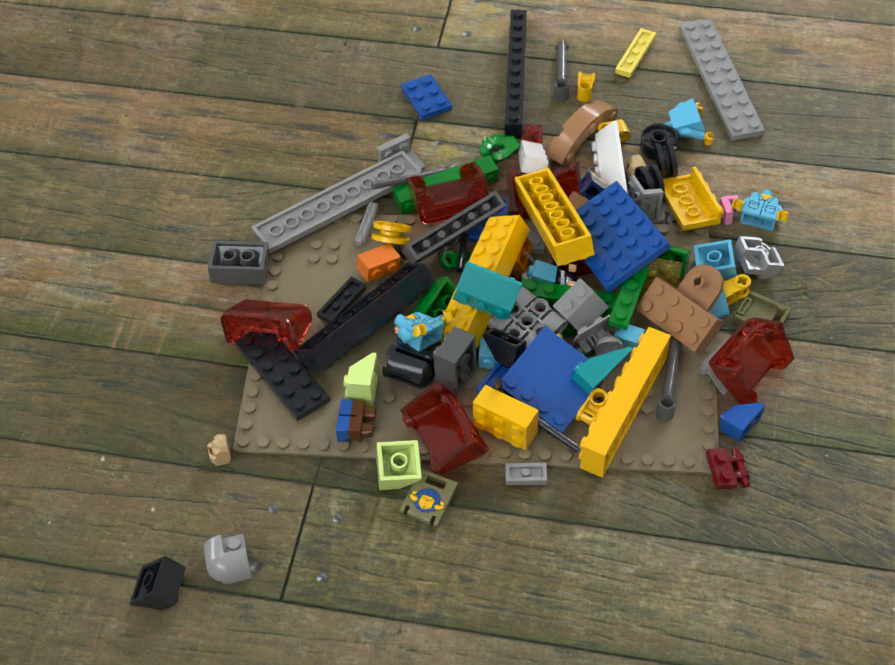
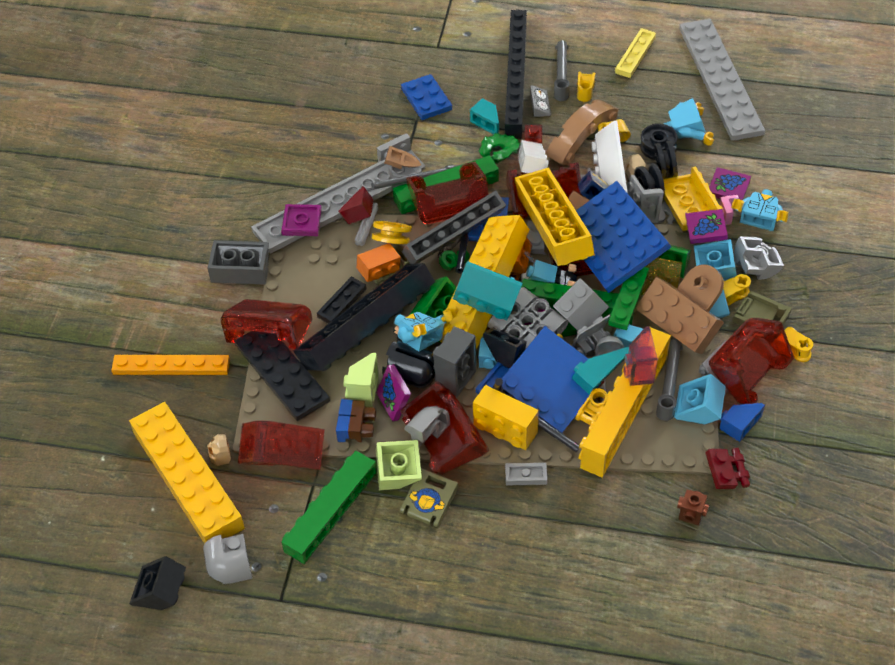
(170, 365): none -> light orange plate
(186, 473): none -> yellow brick
(281, 444): none -> clear red bracket
(301, 220): none -> magenta tile
(329, 507): none -> green brick
(357, 207): none -> dark red slope
(393, 392): none -> magenta tile
(399, 158): none -> medium nougat plate
(426, 422): none -> light grey brick
(485, 116): none -> teal slope
(539, 101): none -> slope
(641, 359): none -> clear pink slope
(692, 507): none -> copper brick
(700, 400): none -> medium azure slope
(706, 226): none -> magenta tile
(729, 183): none -> magenta tile
(798, 344): none -> yellow piece

